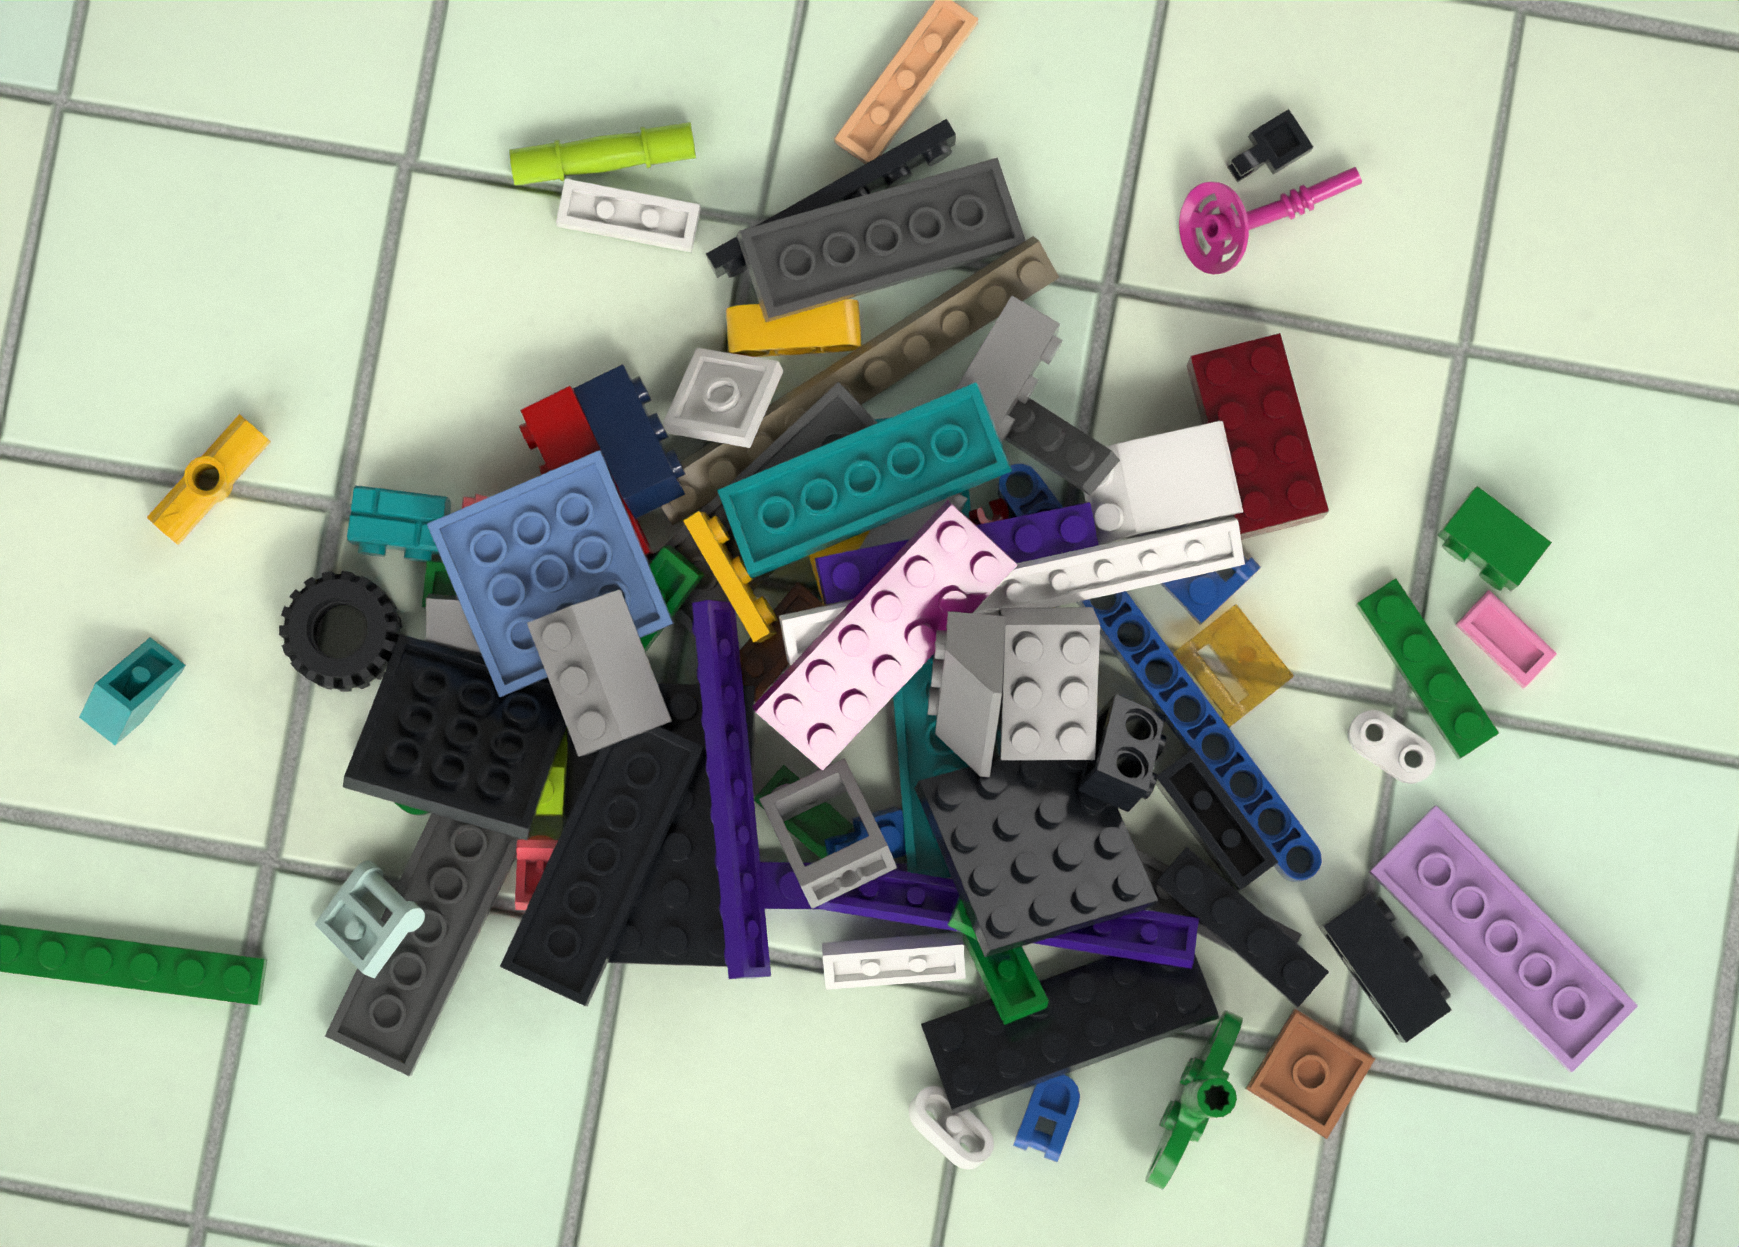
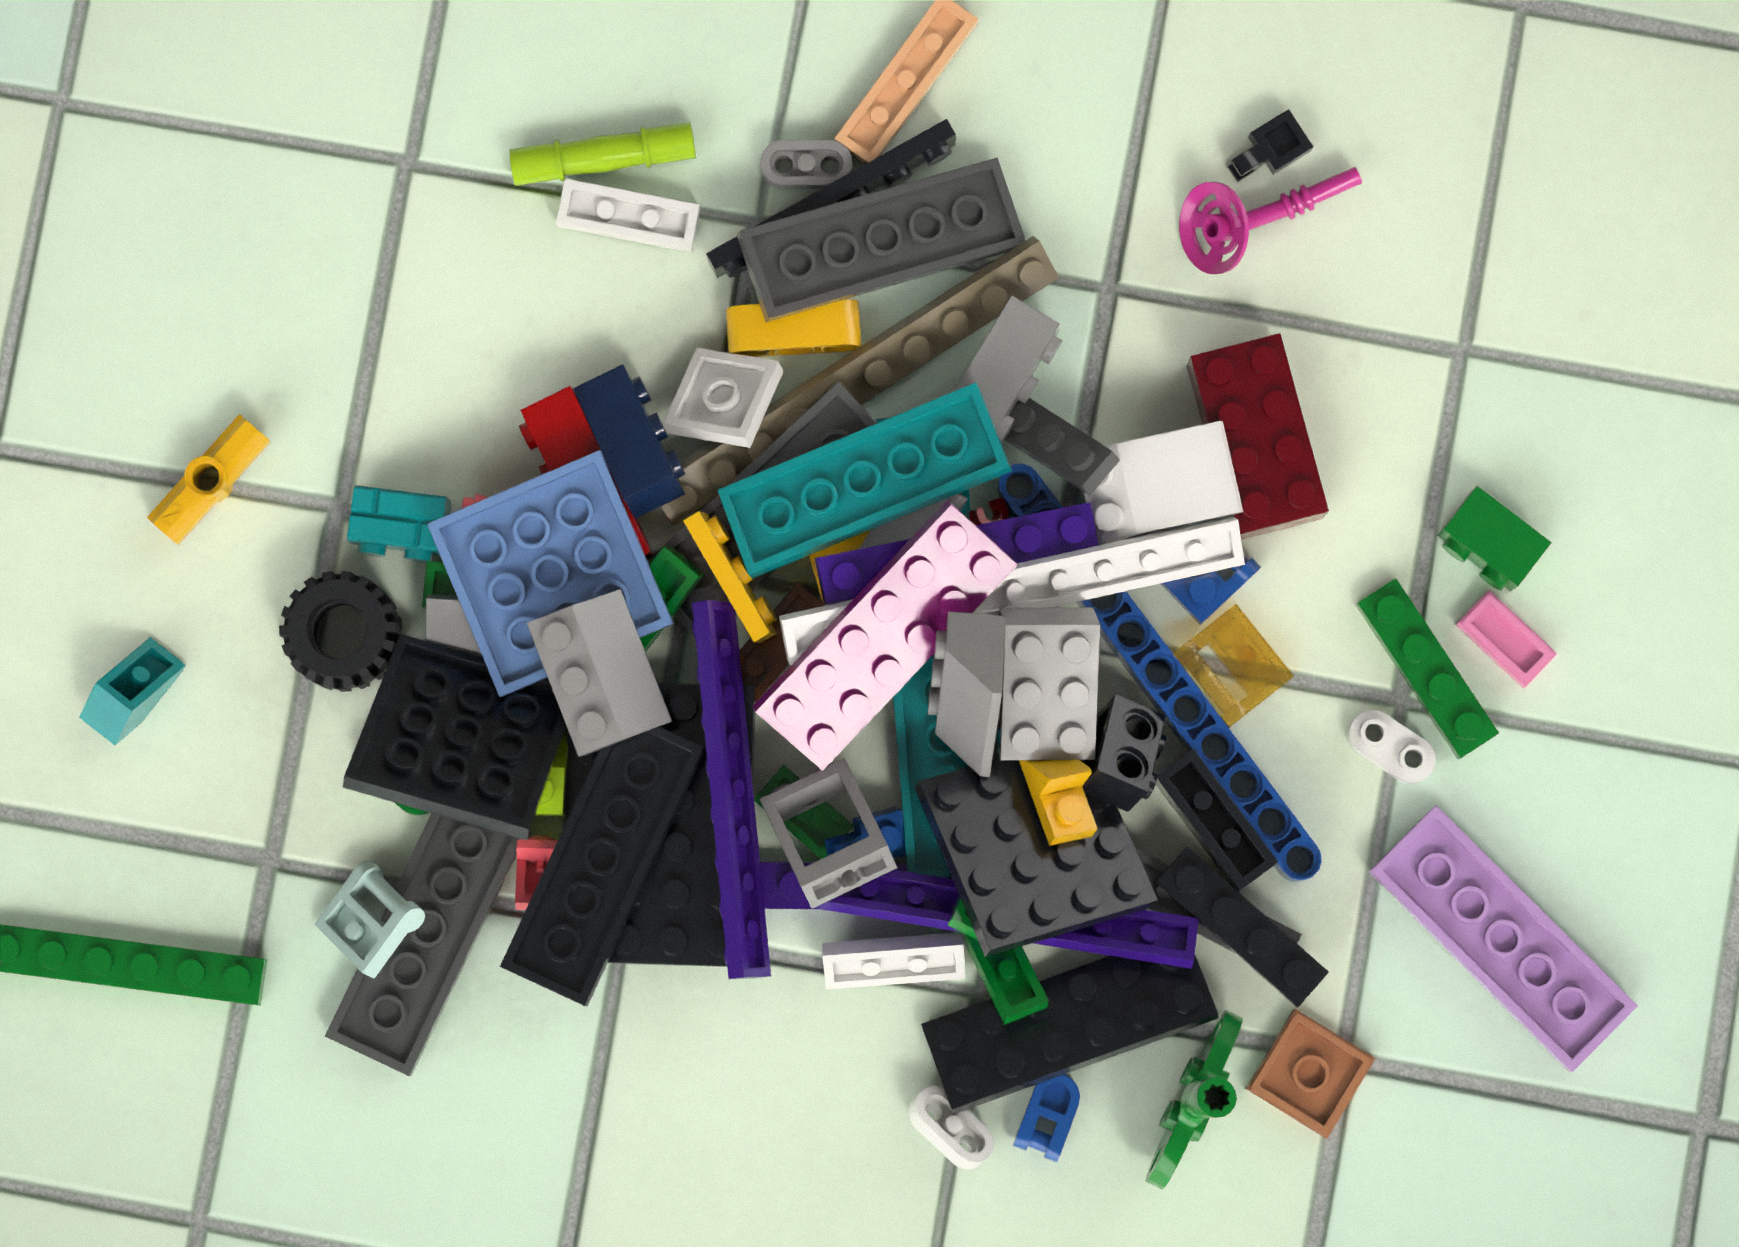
(806, 160): none -> light grey plate
(1060, 798): none -> yellow slope
(1387, 967): black brick -> none

